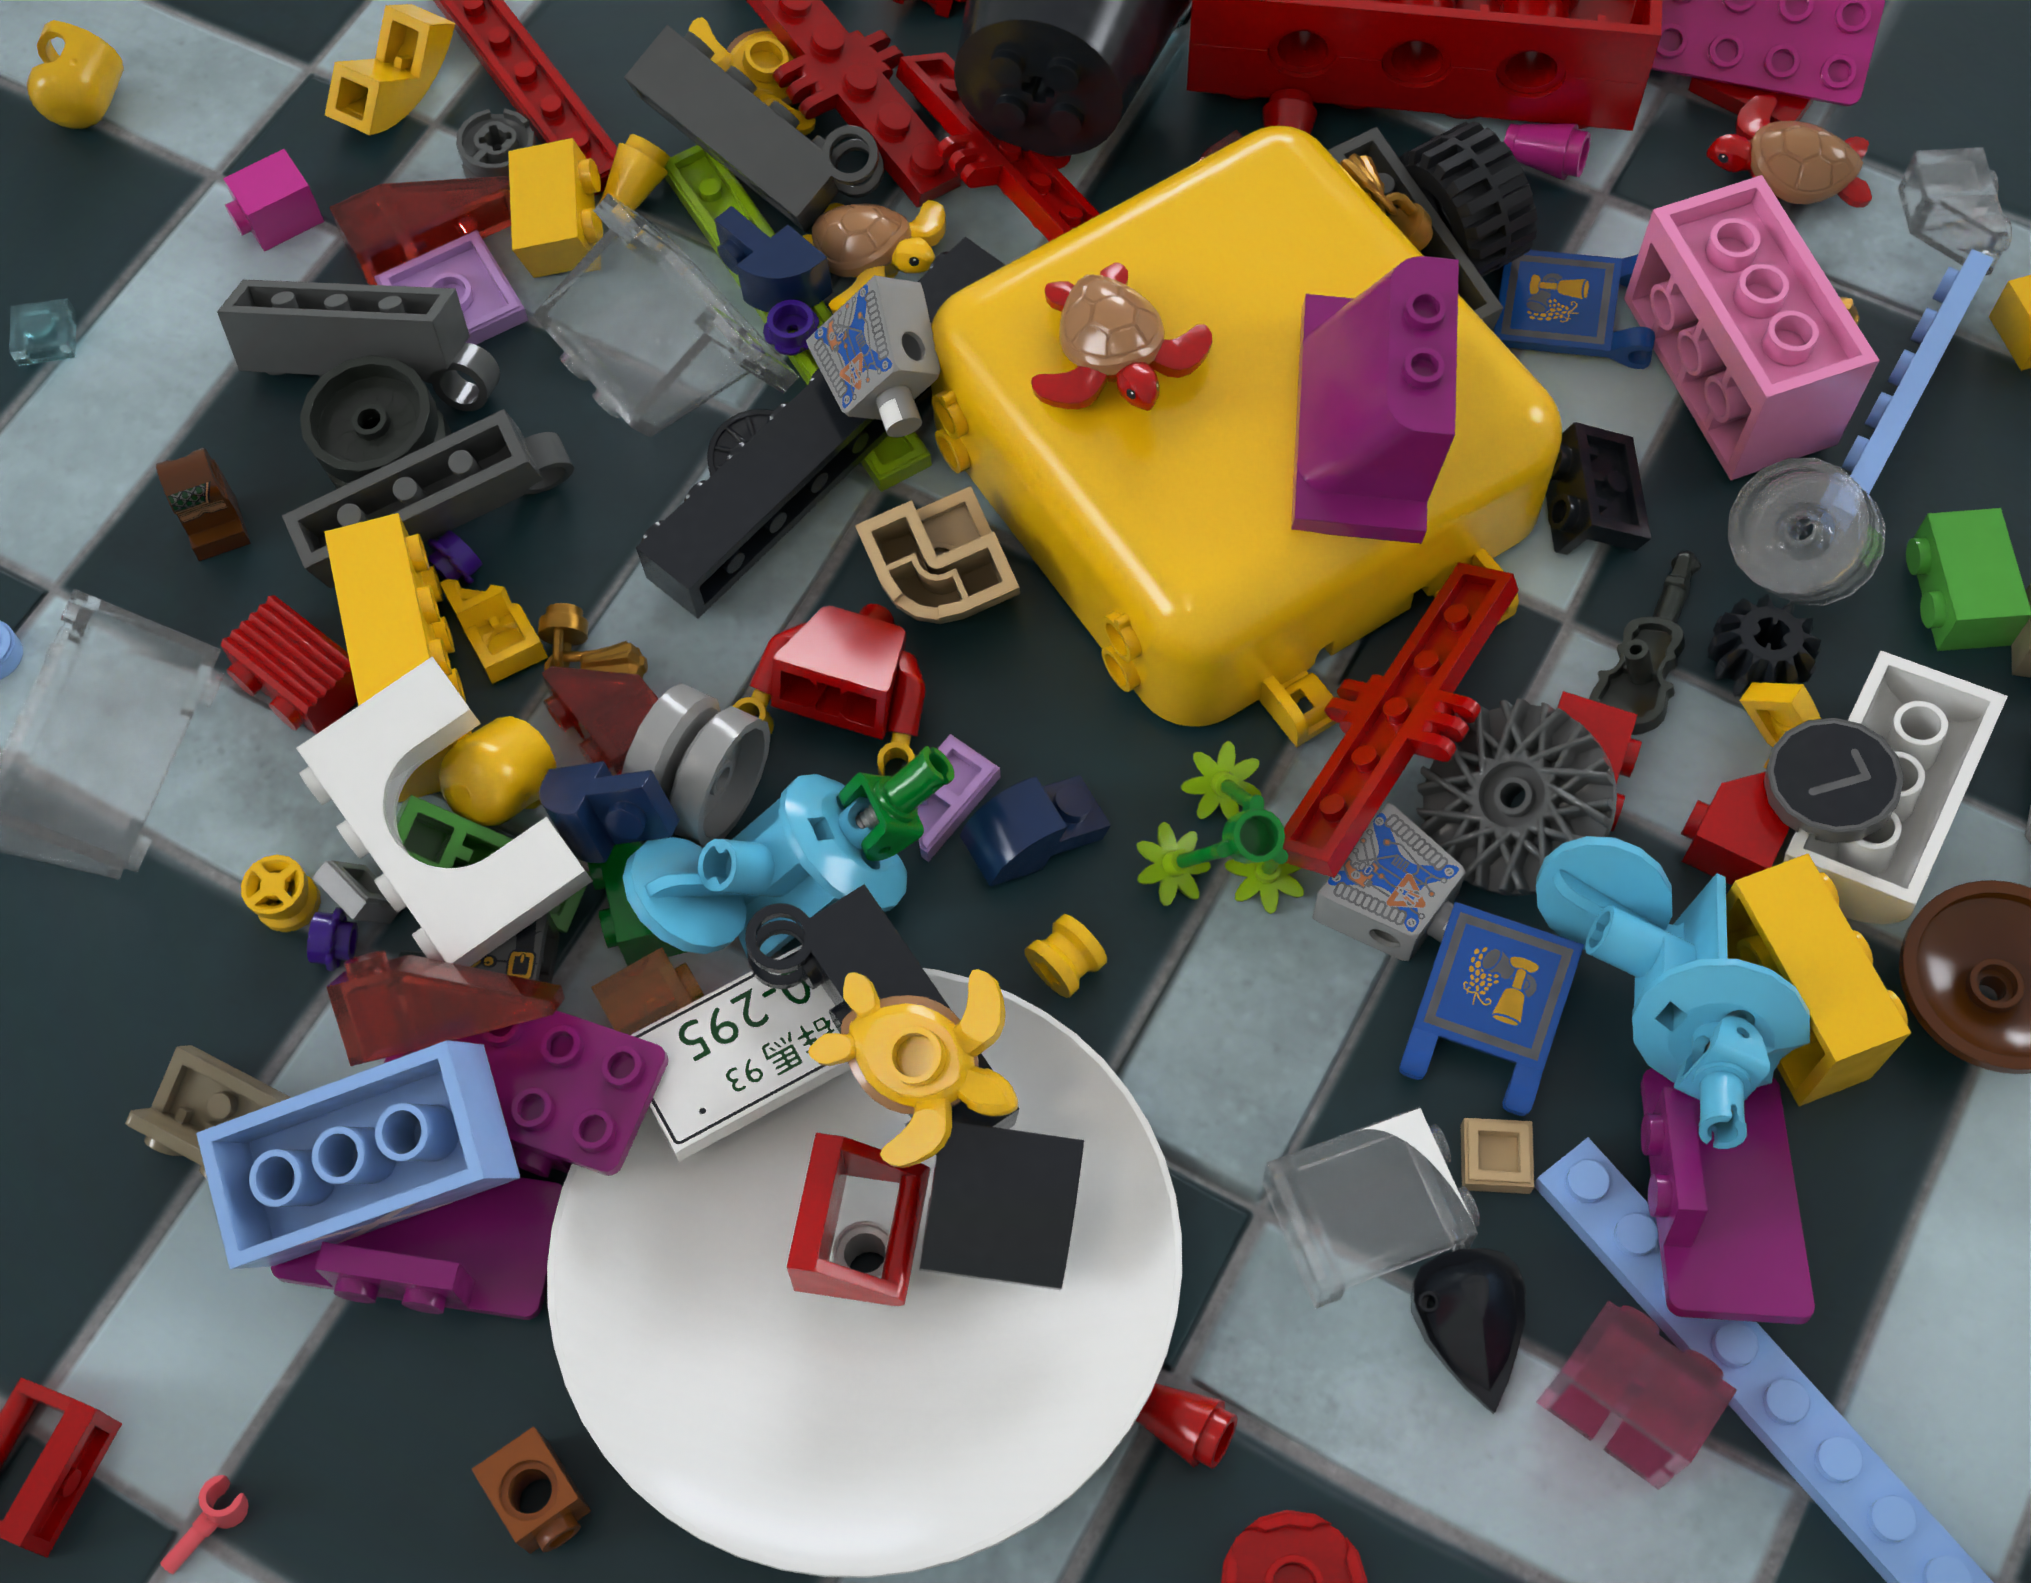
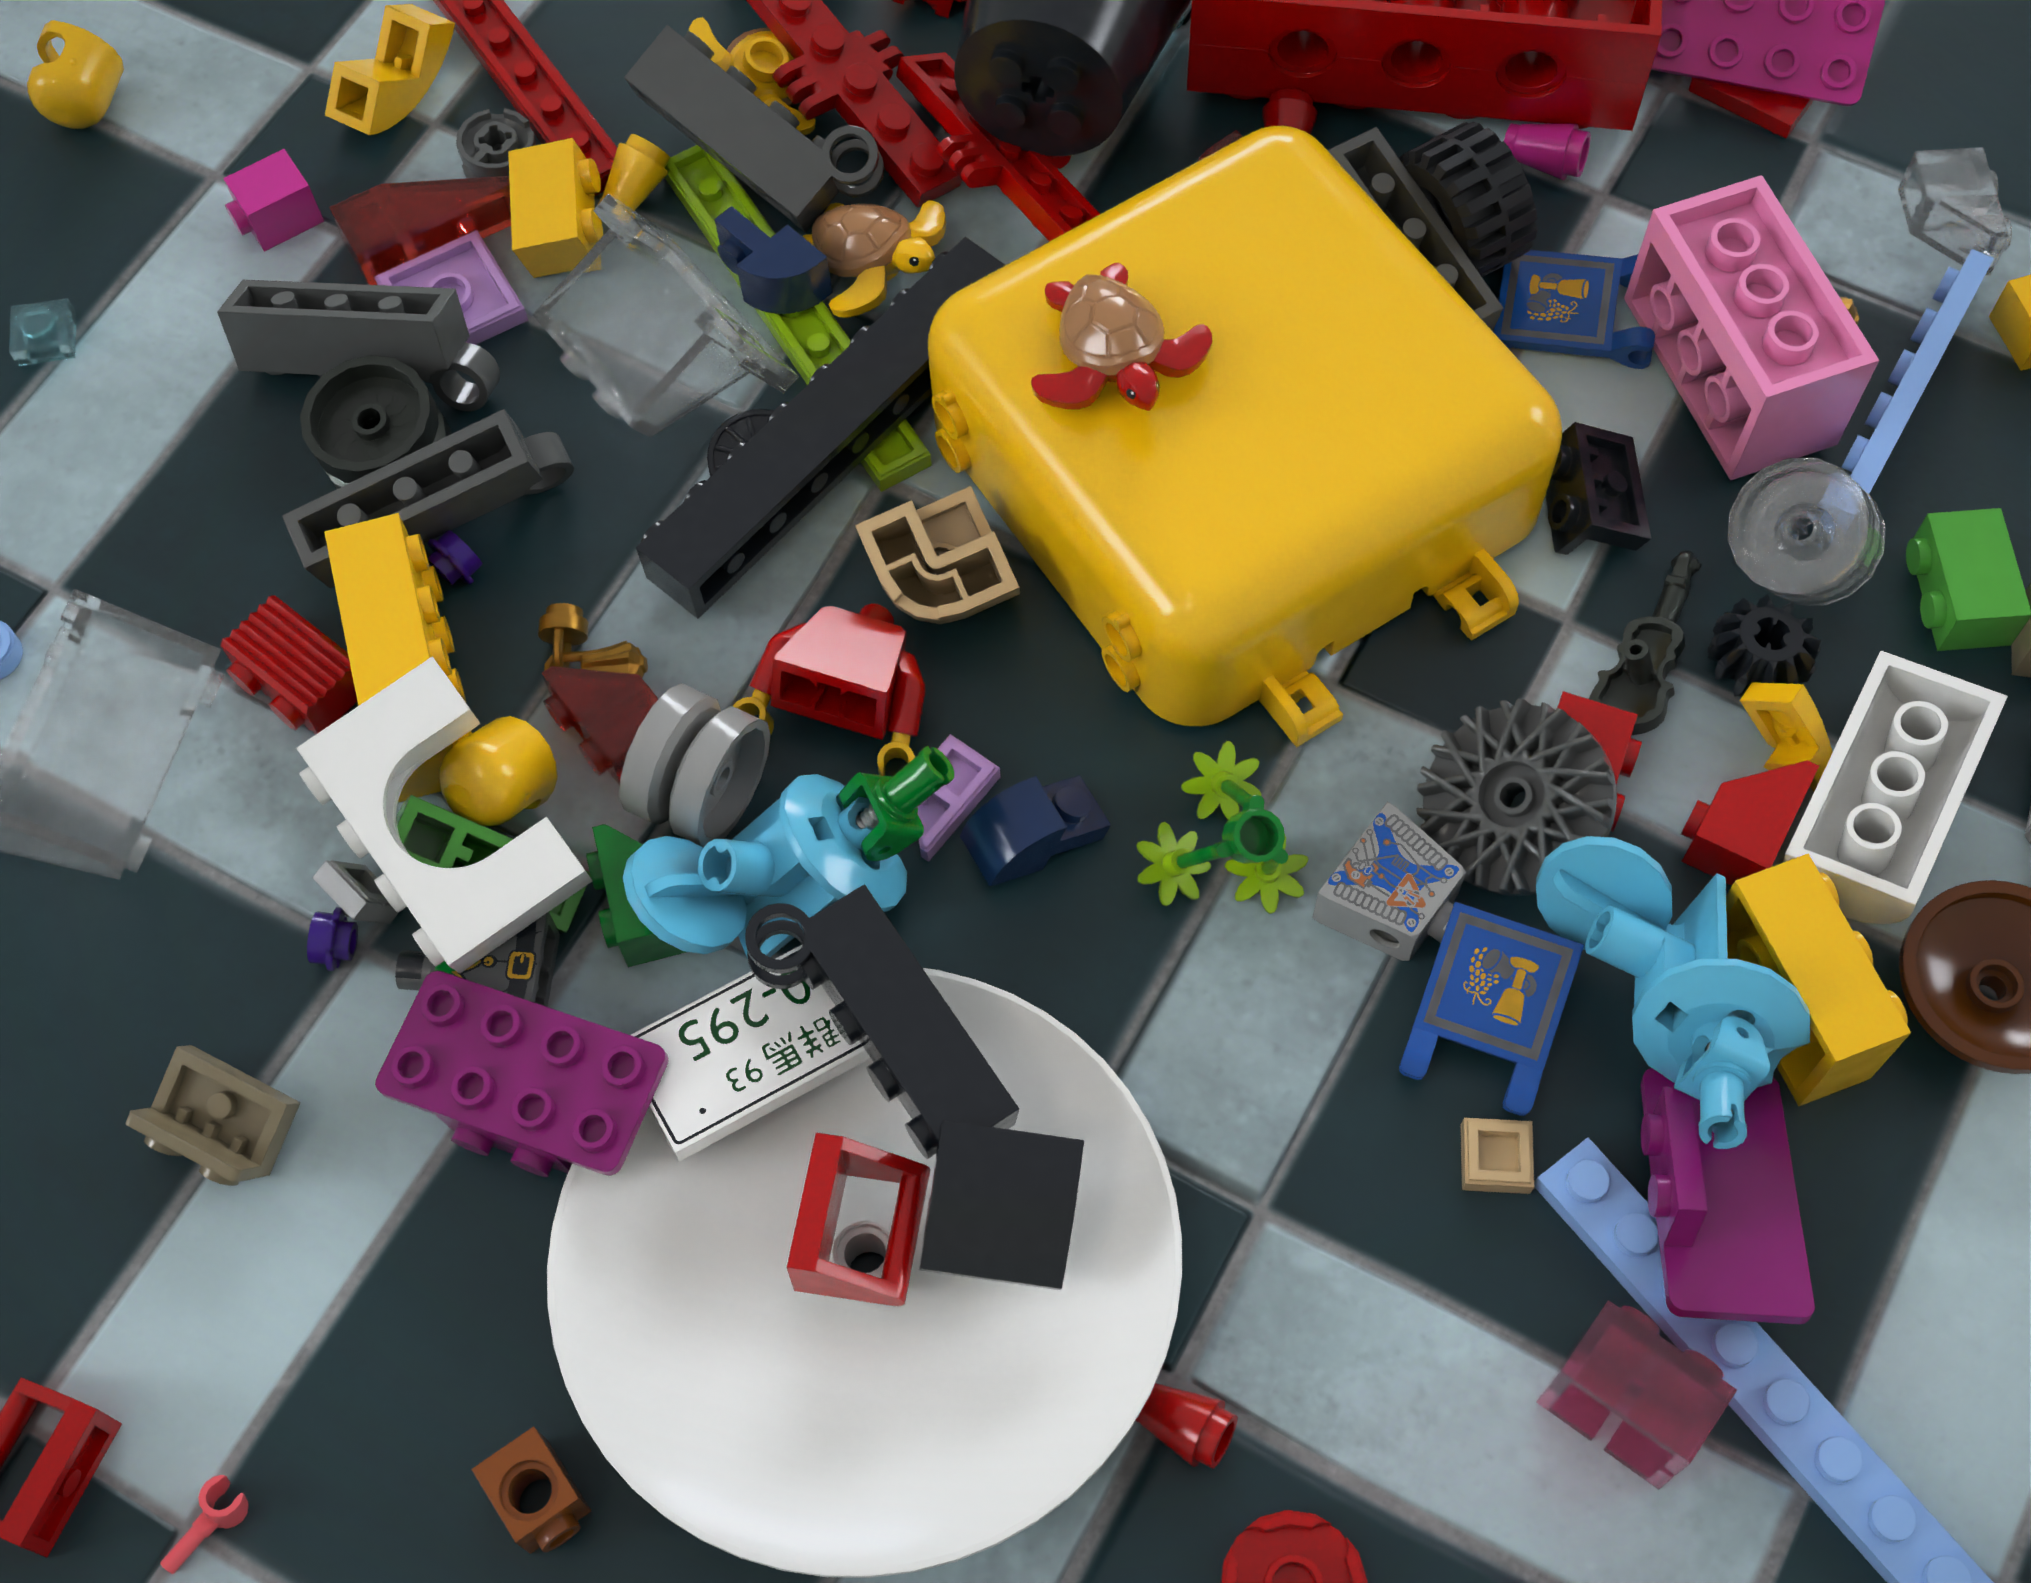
(203, 504): reddish brown leg -> none
(271, 880): yellow wheel -> none
(357, 1154): light blue brick -> none
(422, 1001): clear red slope -> none
(464, 1256): magenta bracket -> none
(495, 629): yellow slope -> none
(605, 810): dark blue brick -> none
(646, 992): clear orange brick -> none
(786, 317): dark purple plate -> none
(879, 353): light grey torso -> none
(921, 1059): yellow animal -> none
(1066, 955): yellow wheel -> none
(1369, 1203): clear panel -> none
(1376, 403): magenta windscreen -> none
(1398, 717): red hinge -> none
(1409, 217): pearl gold piece -> none
(1473, 1317): black piece -> none
(1794, 157): medium nougat animal -> none
(1833, 780): black tile -> none

